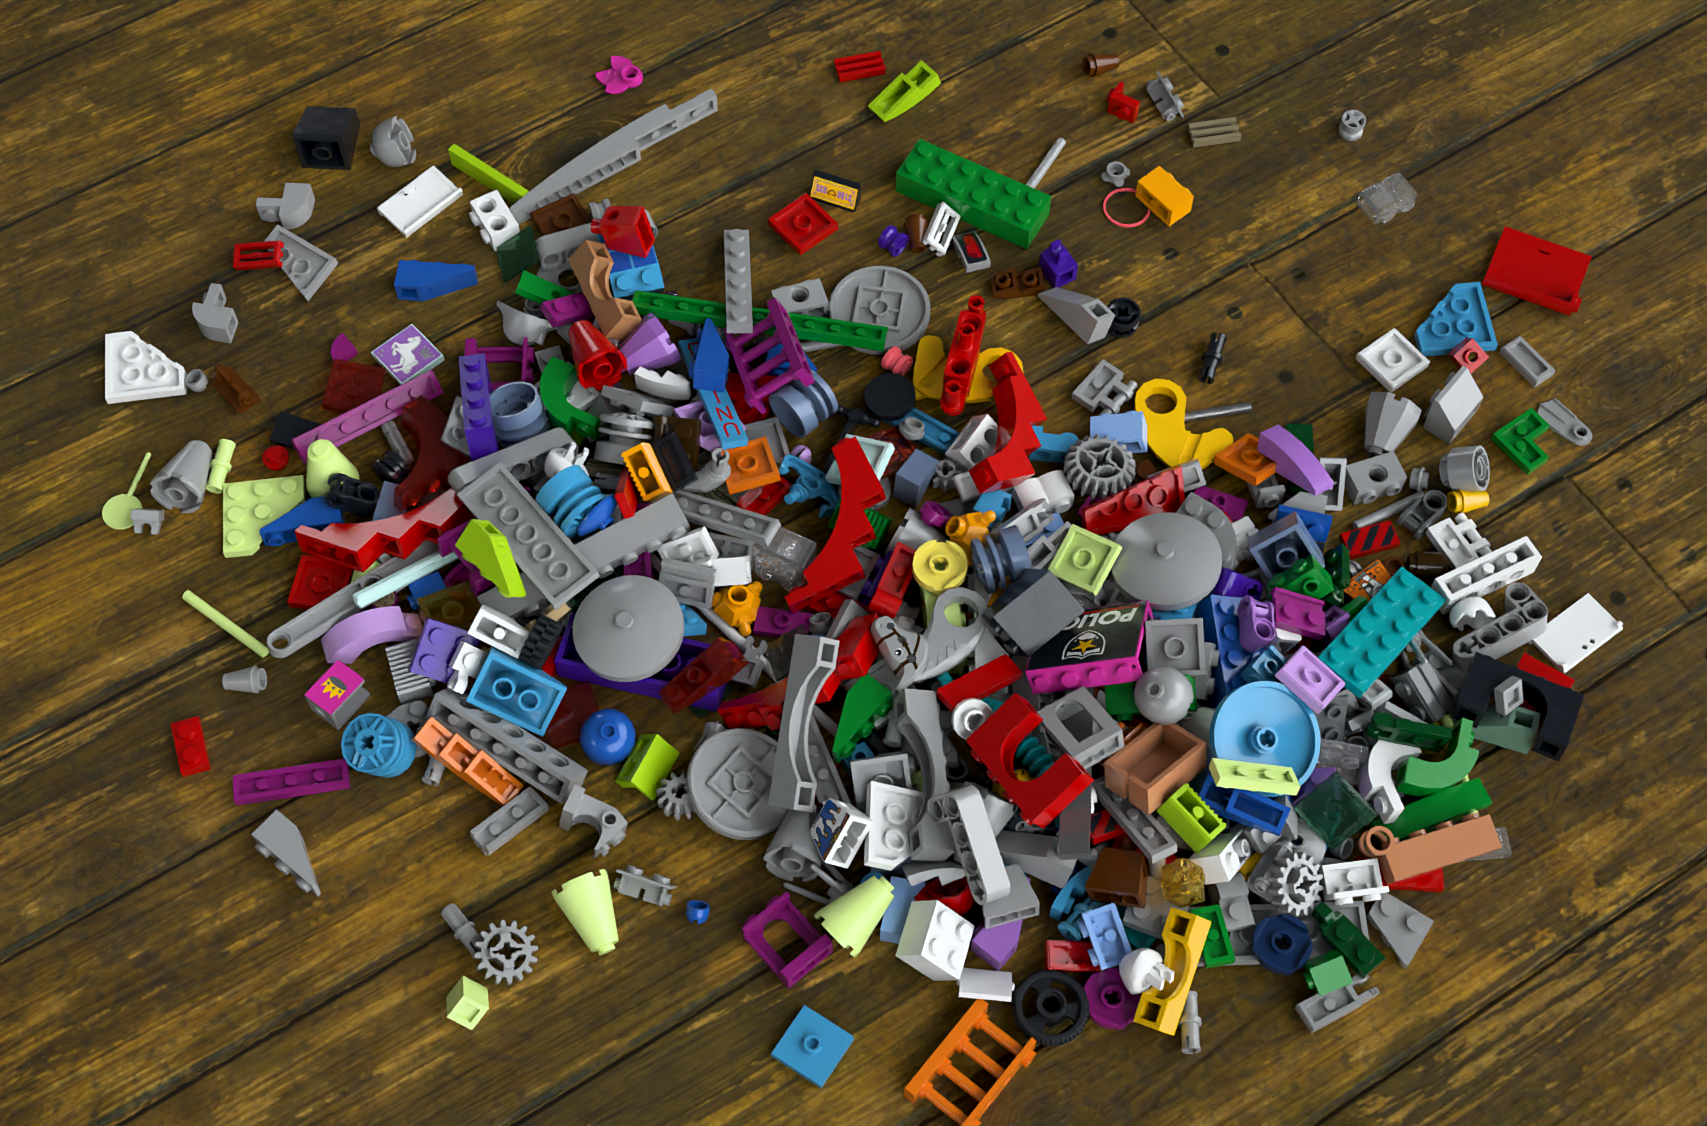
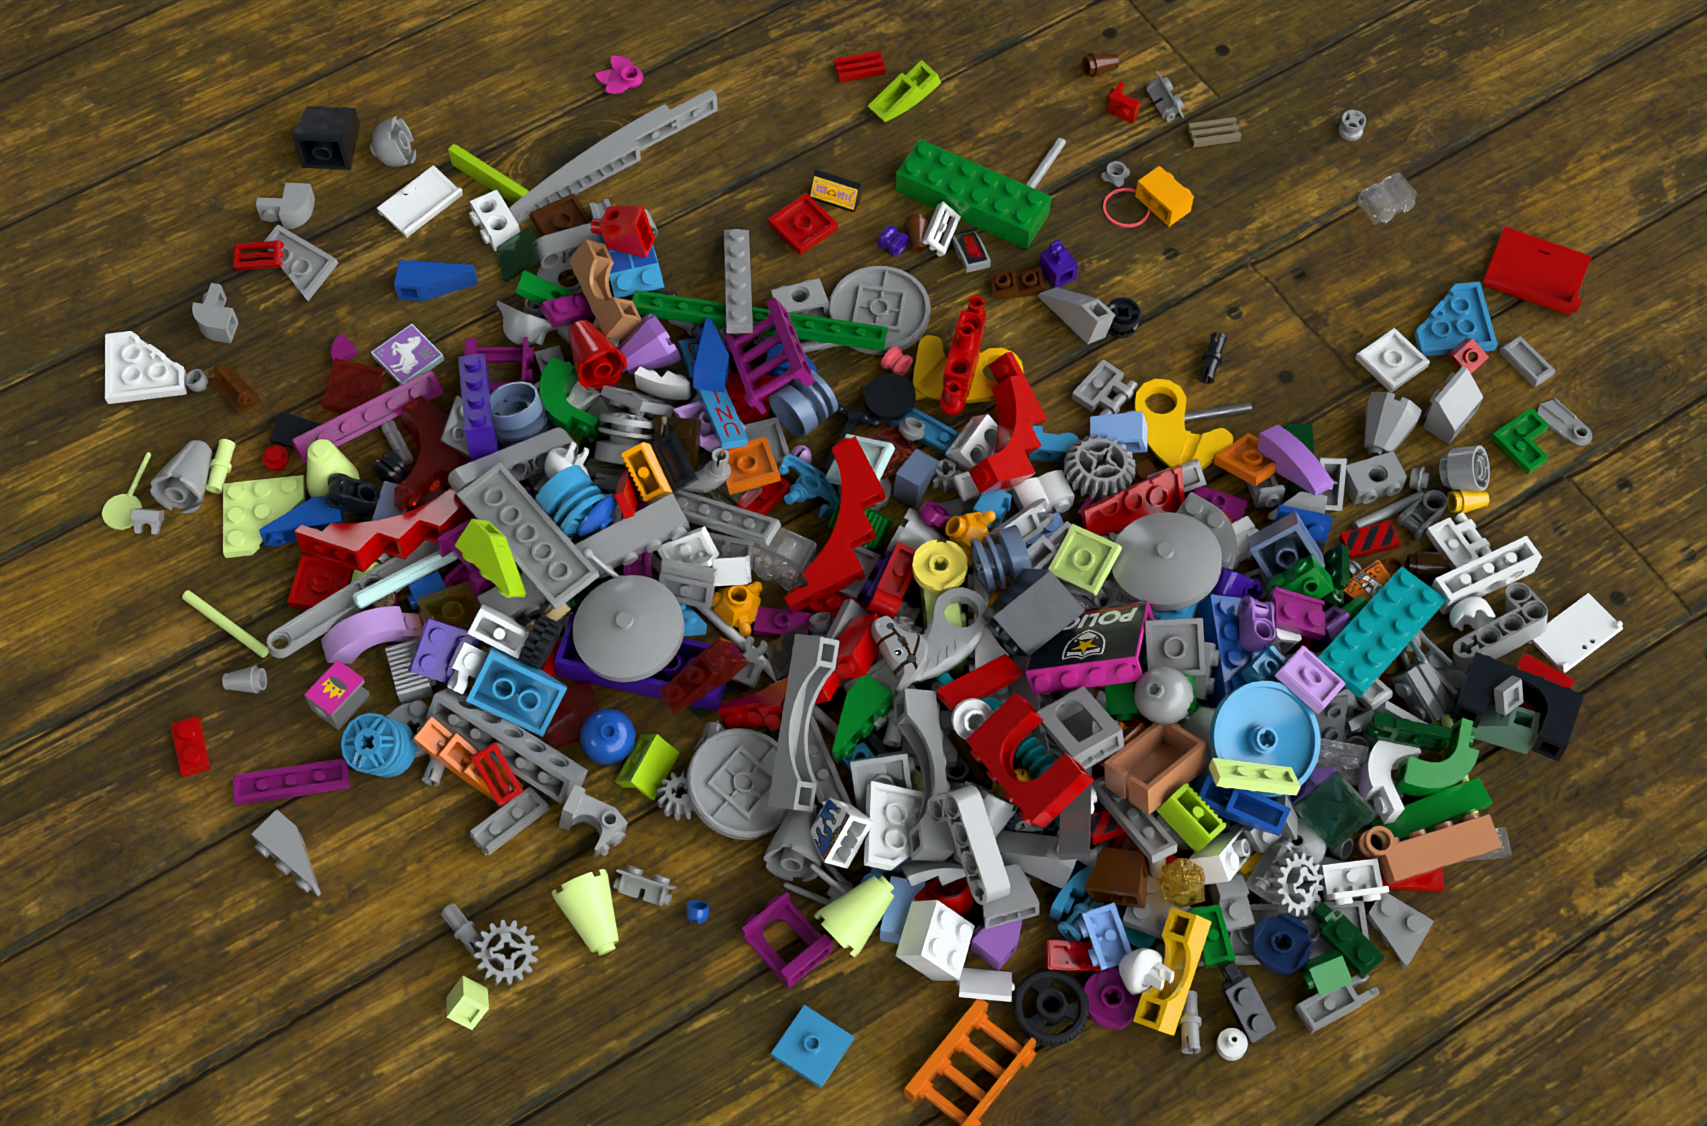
(509, 795): none -> red tile
(588, 553): none -> light grey hinge
(1231, 1044): none -> white tile
(1245, 1002): none -> hinge

